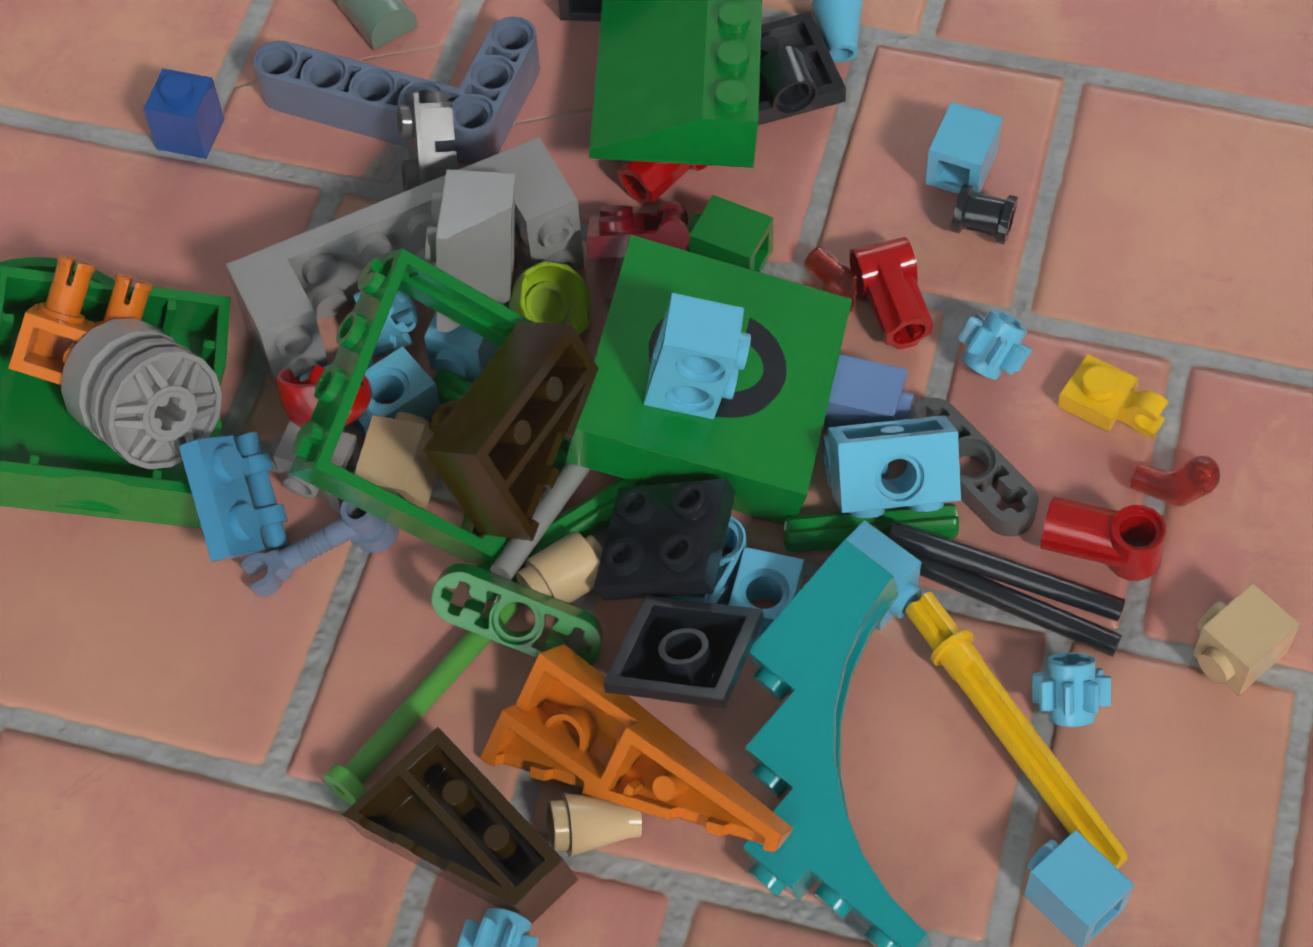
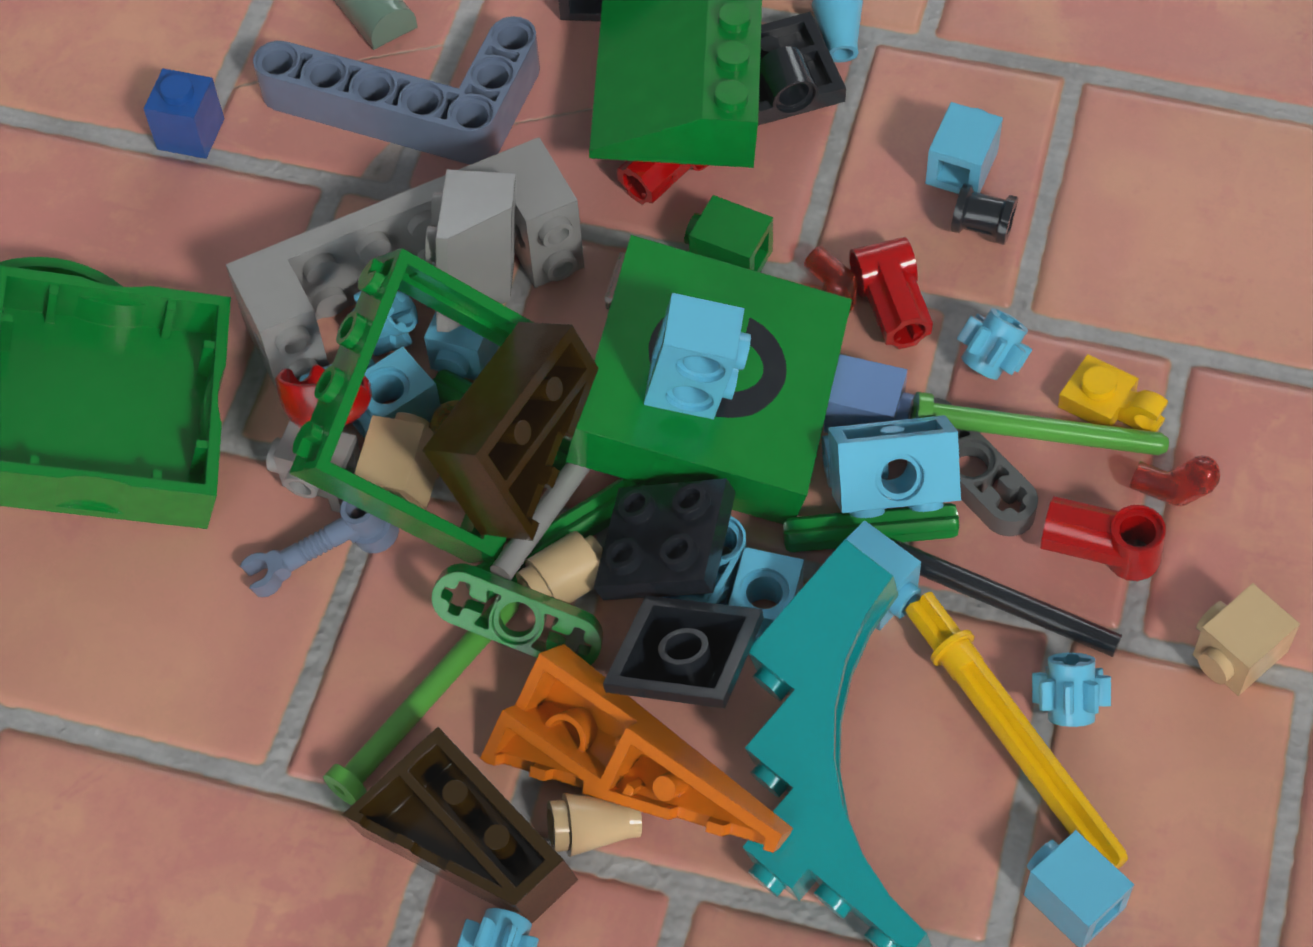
(57, 326): orange brick -> none
(140, 392): light grey wheel -> none
(222, 497): dark azure plate -> none
(423, 126): dark grey hinge -> none
(552, 295): lime hair -> none
(611, 230): dark red plate -> none
(1007, 571): black bar -> none
(1042, 427): none -> bright green bar

